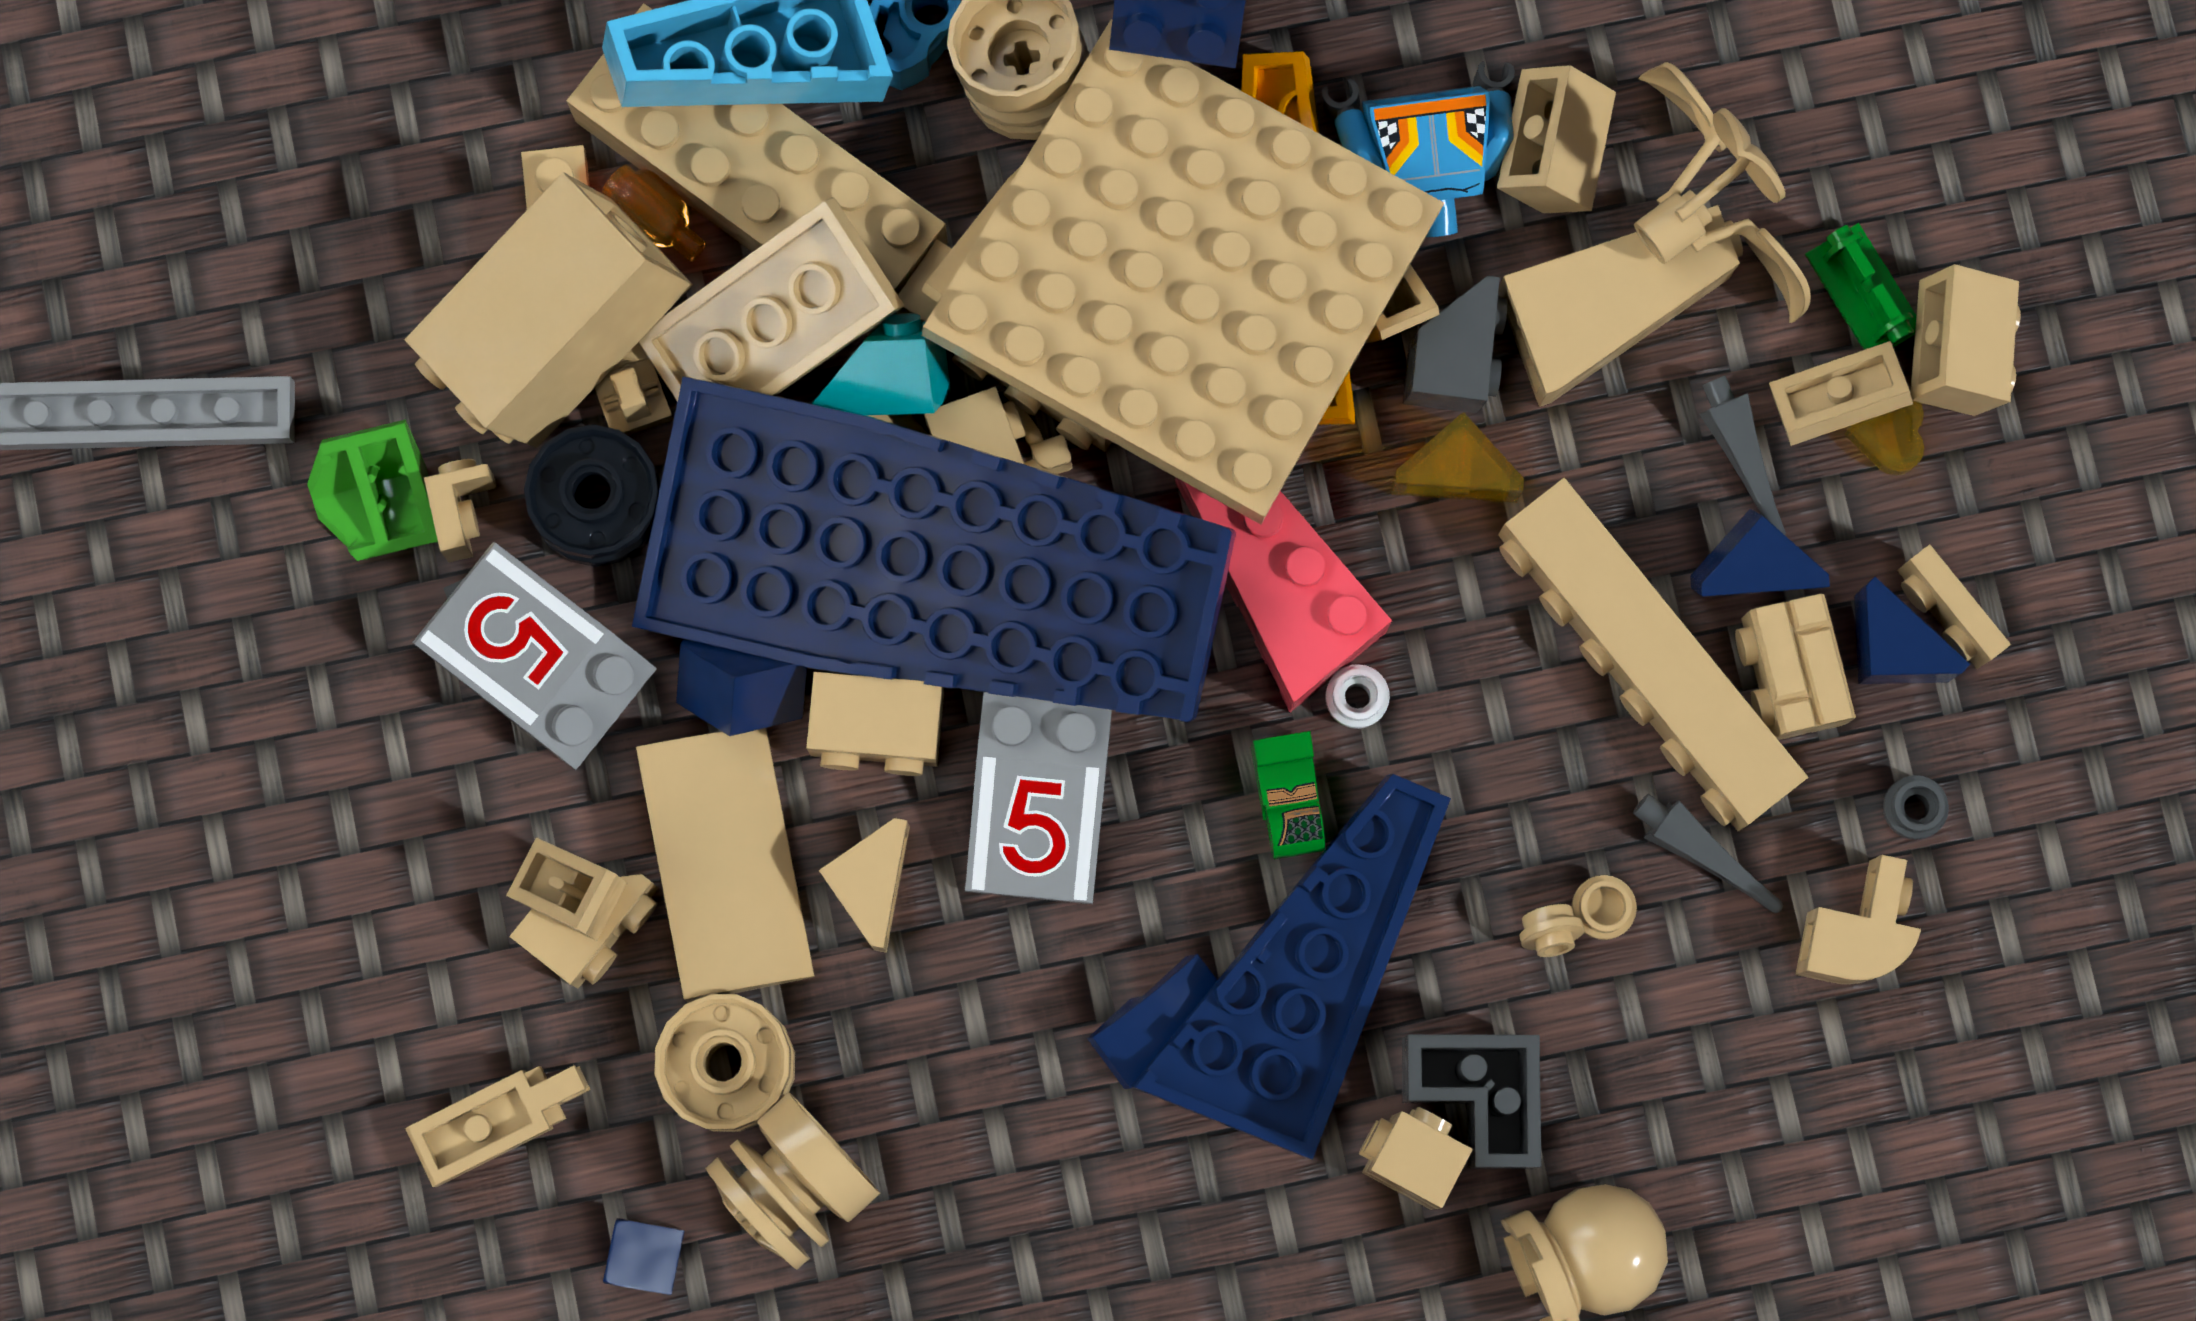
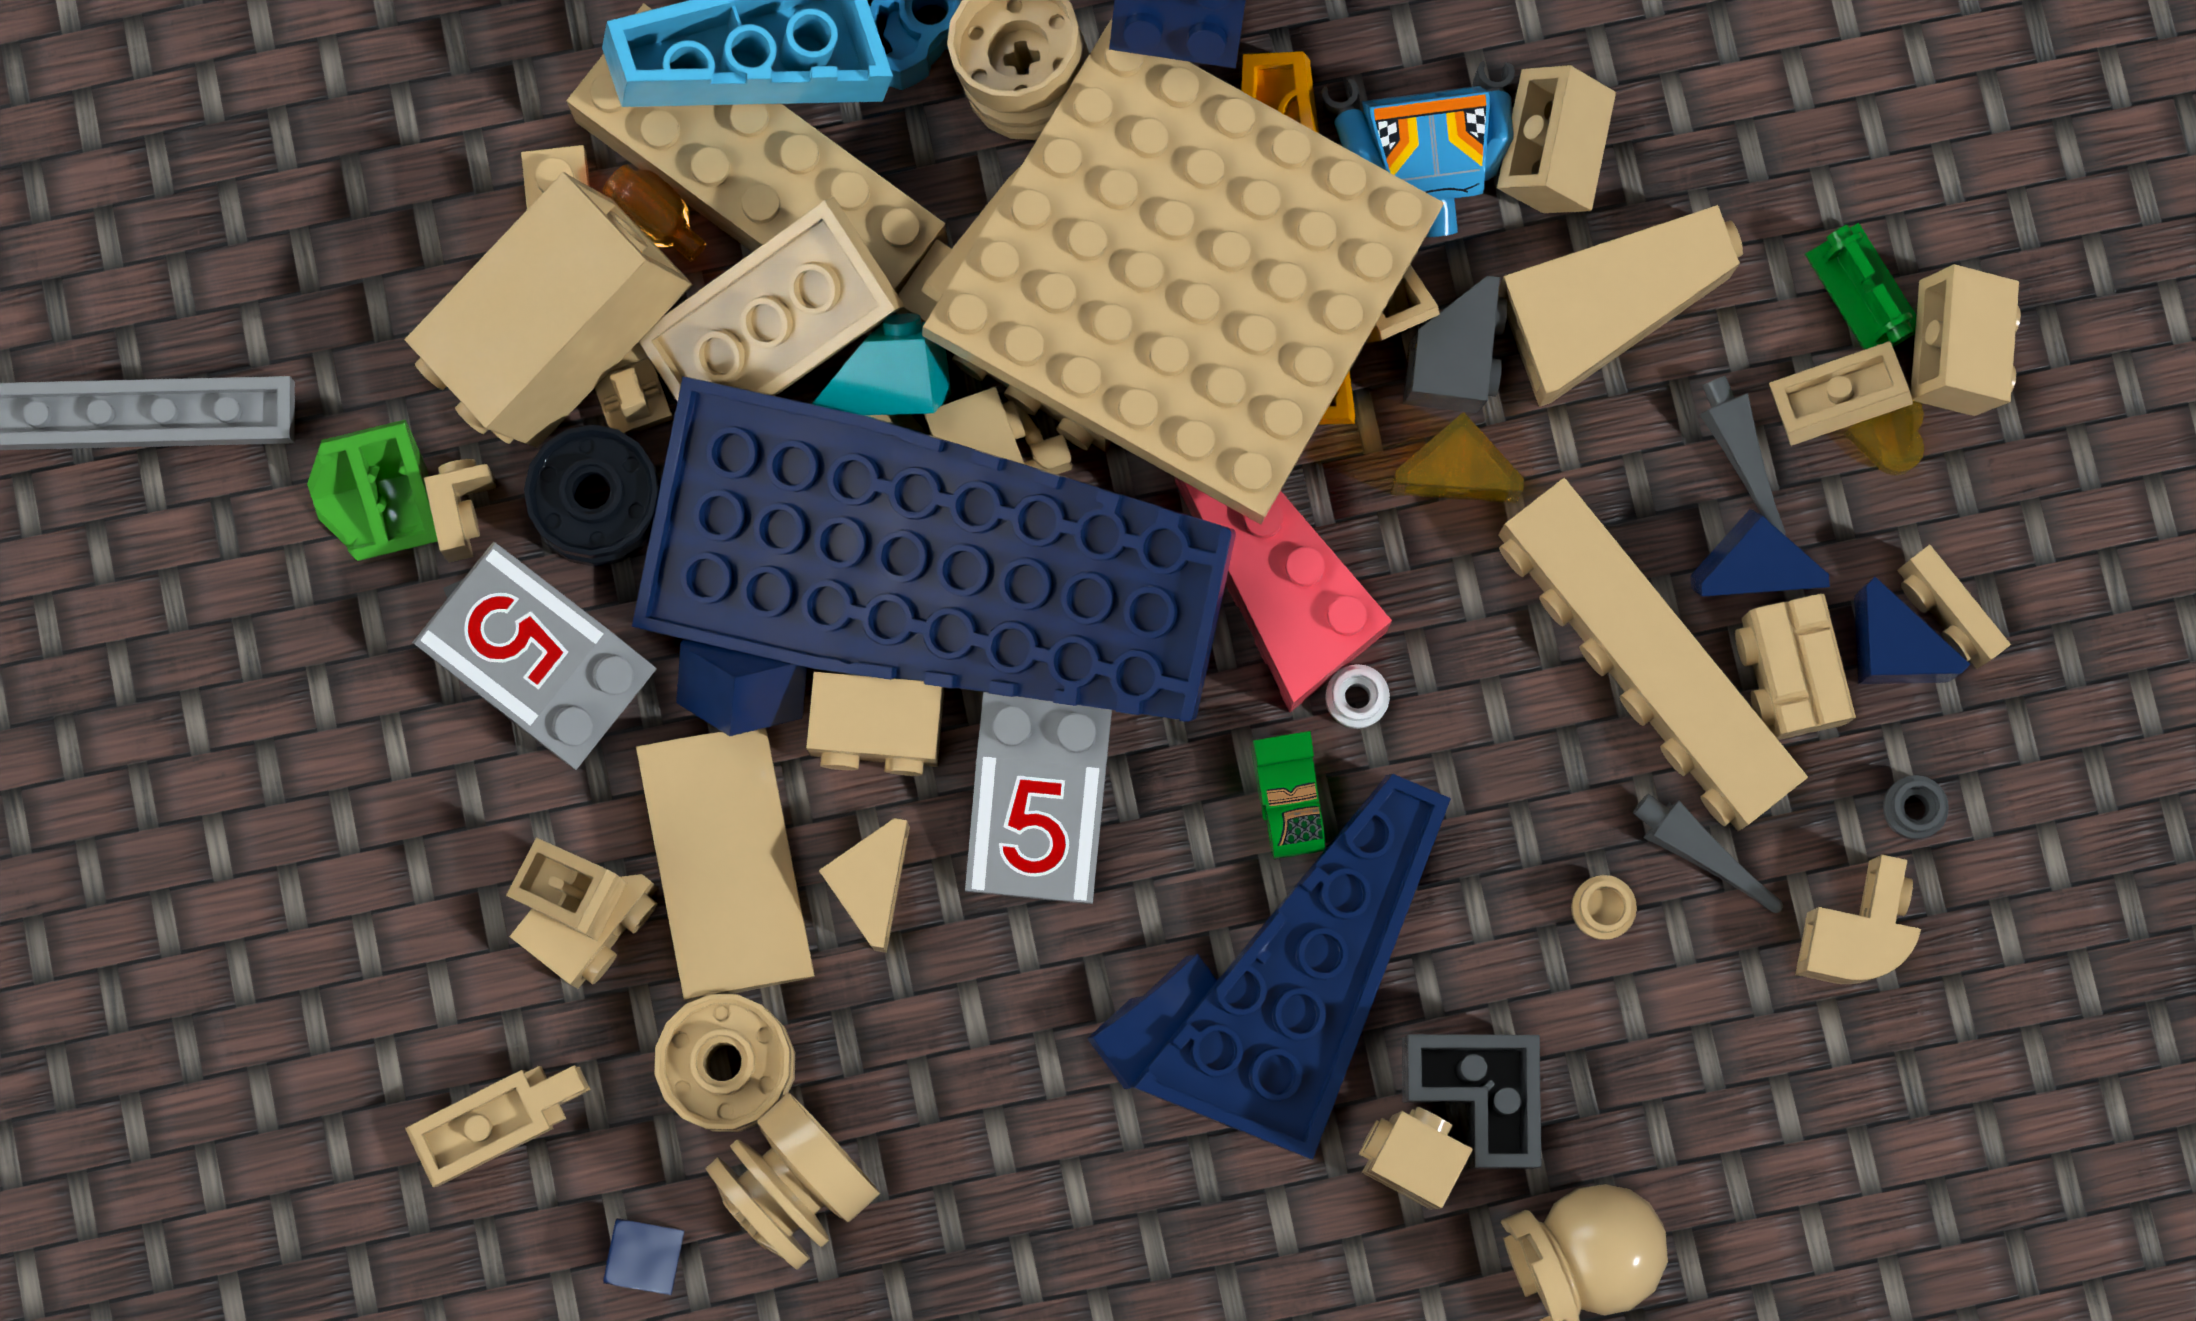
(1551, 930): tan plate -> none
(1681, 219): tan plant -> none

